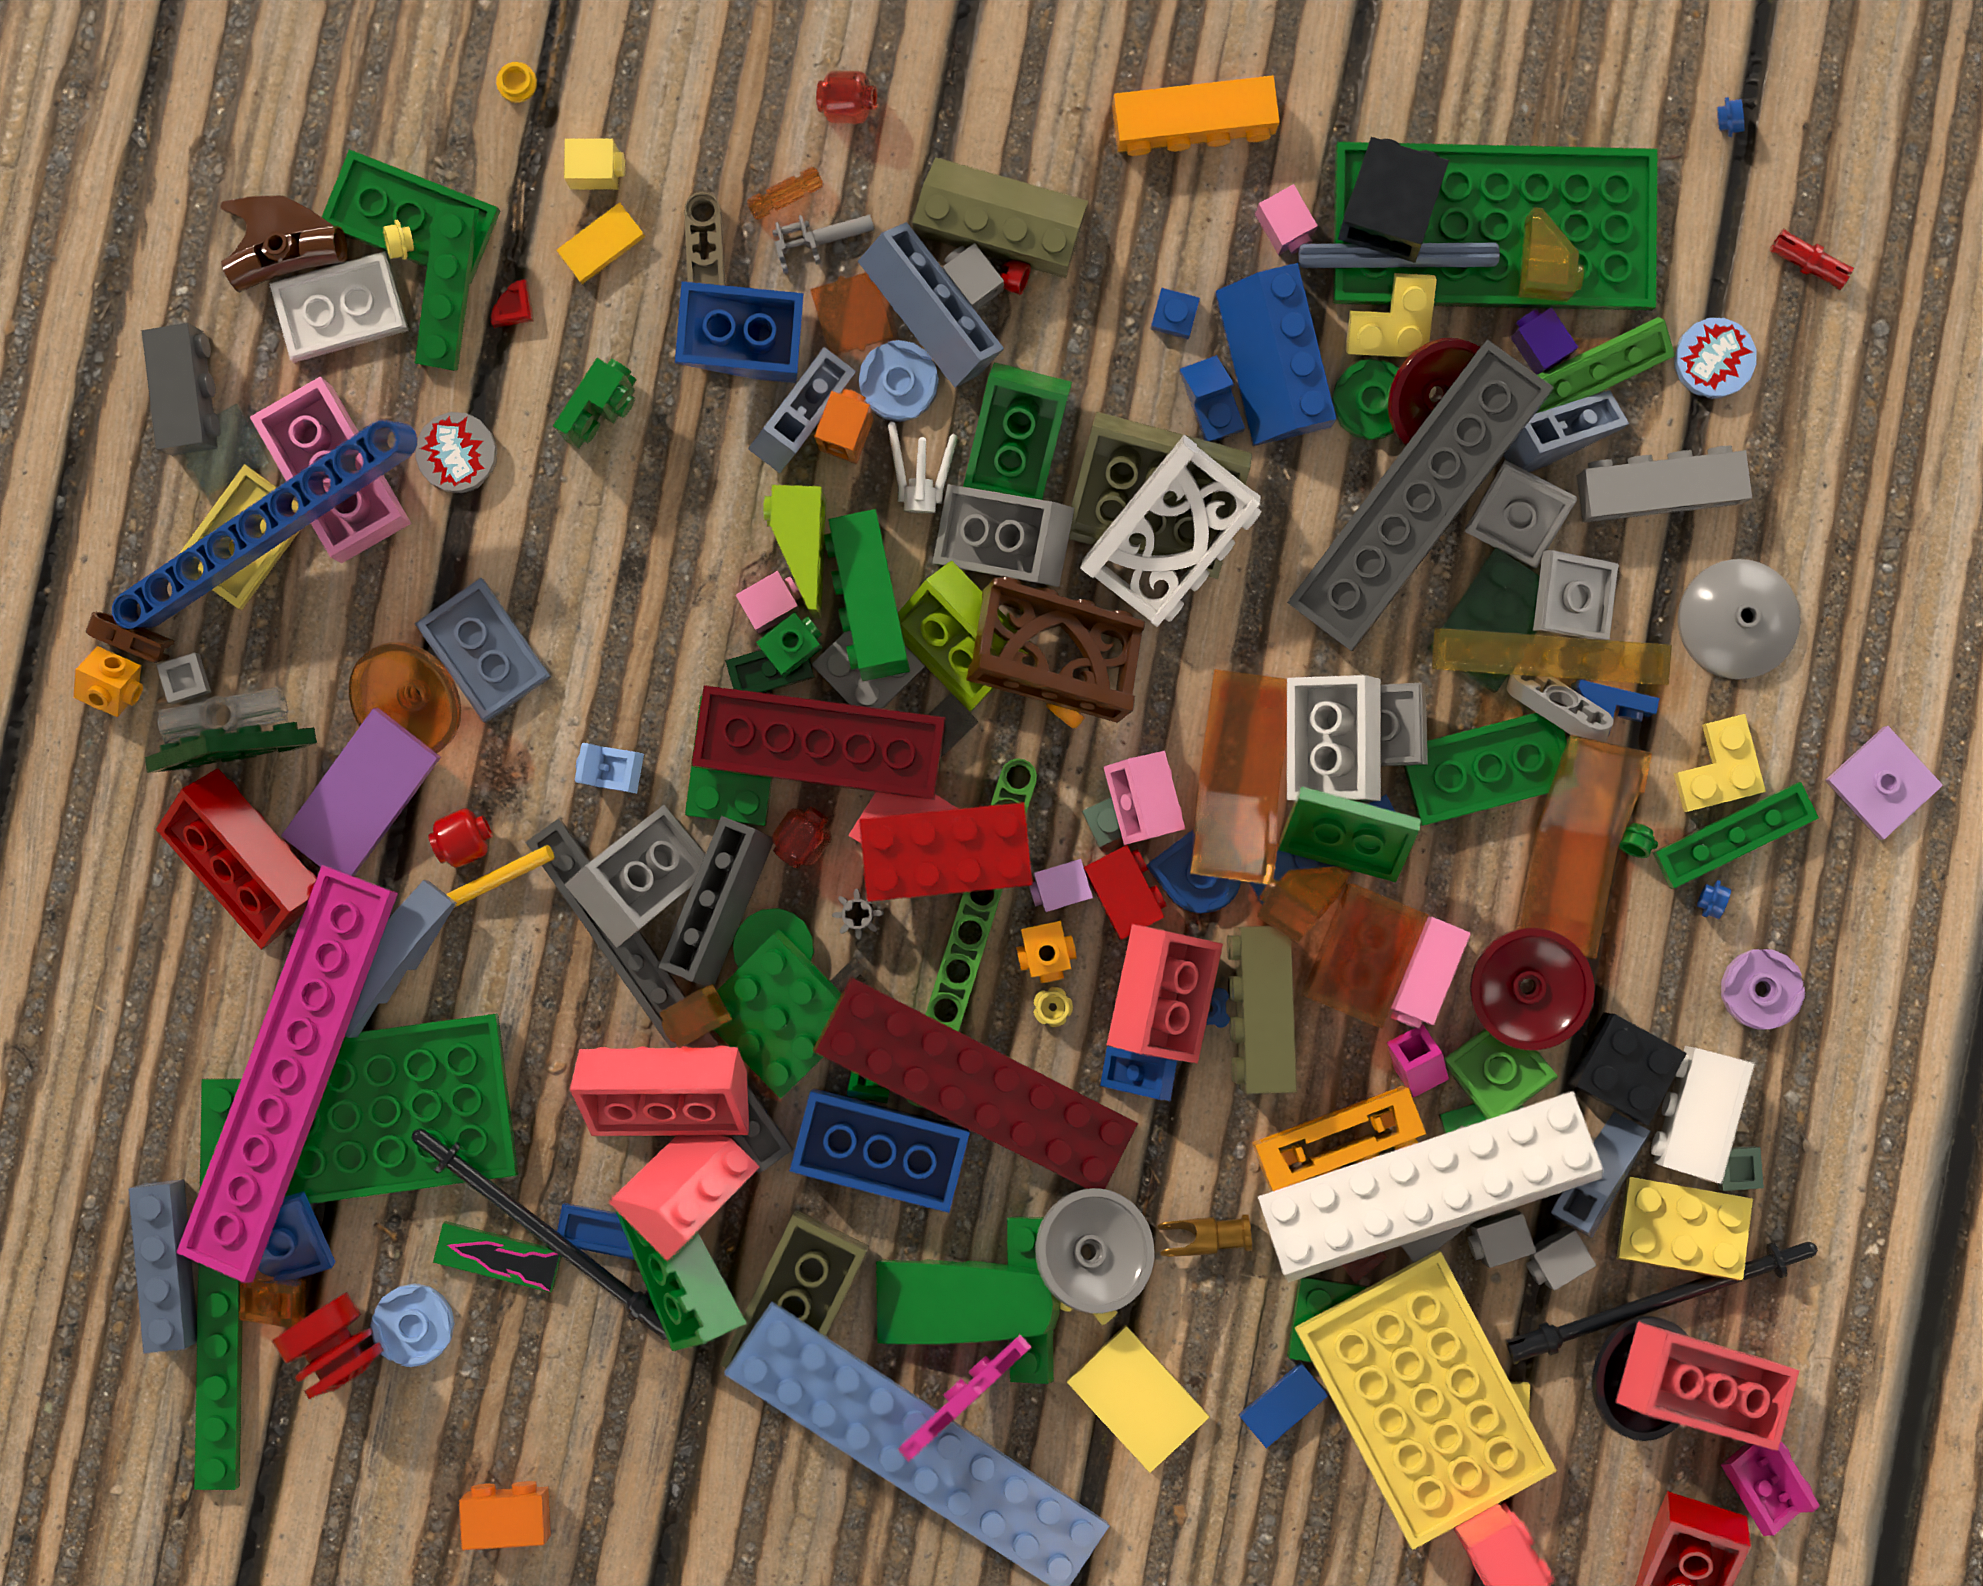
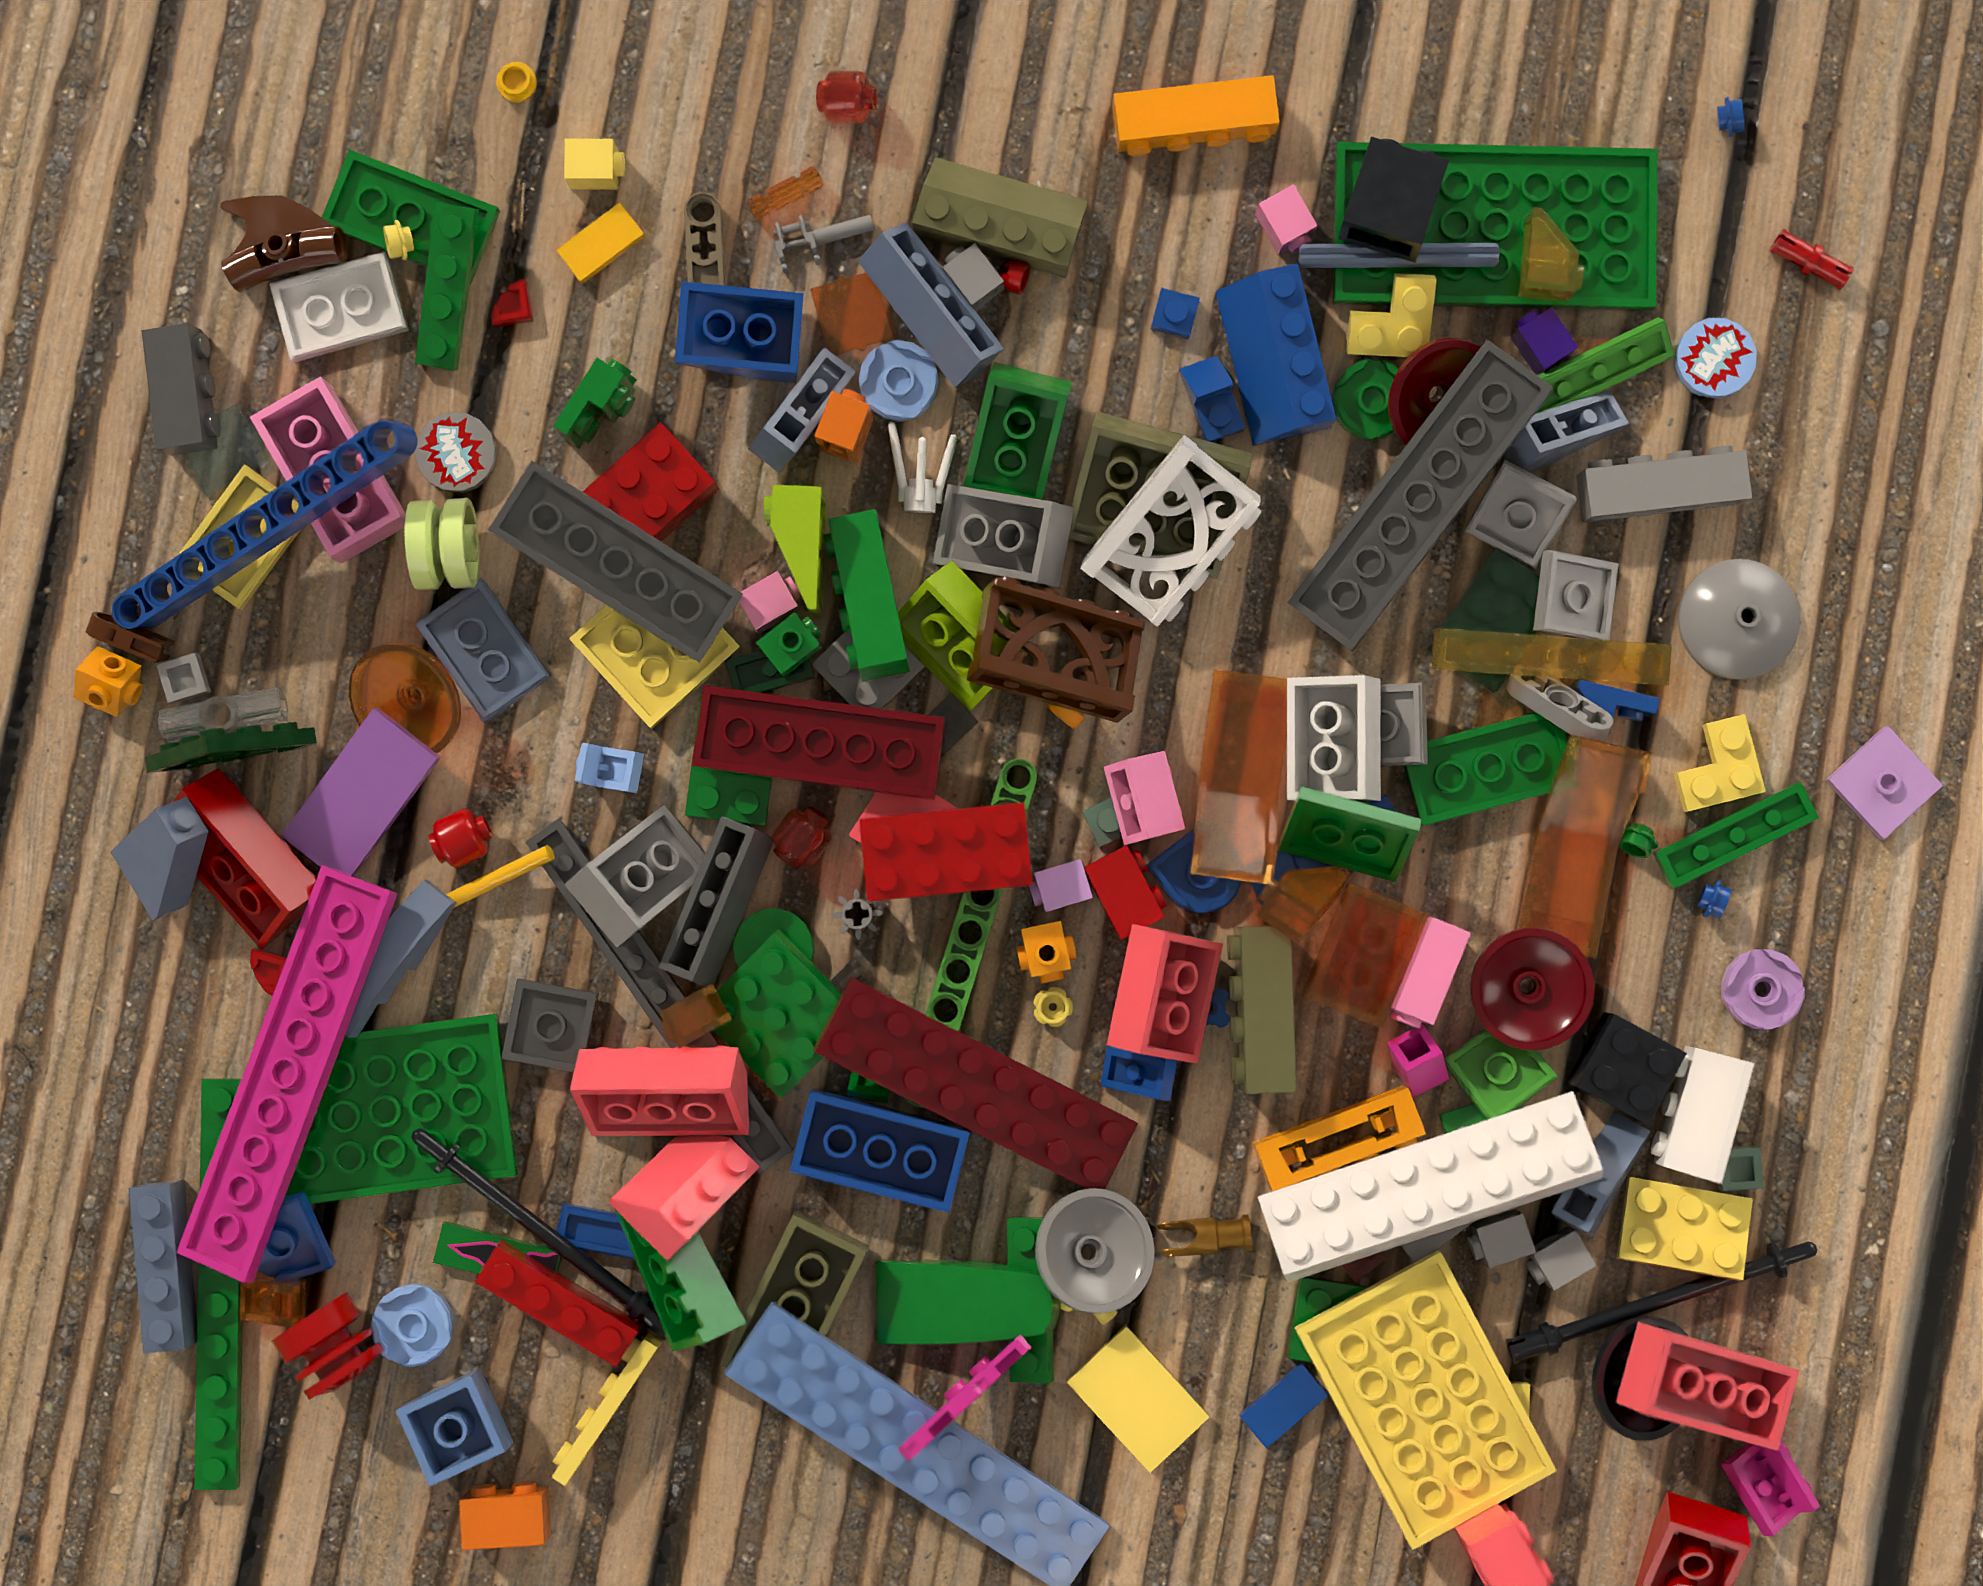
(163, 857): none -> sand blue slope
(267, 968): none -> red tile
(442, 544): none -> yellowish green wheel
(454, 1427): none -> medium blue brick
(549, 1024): none -> dark grey plate
(558, 1303): none -> red brick
(595, 1421): none -> light yellow plate
(615, 561): none -> dark grey plate
(645, 668): none -> light yellow plate
(654, 484): none -> red brick

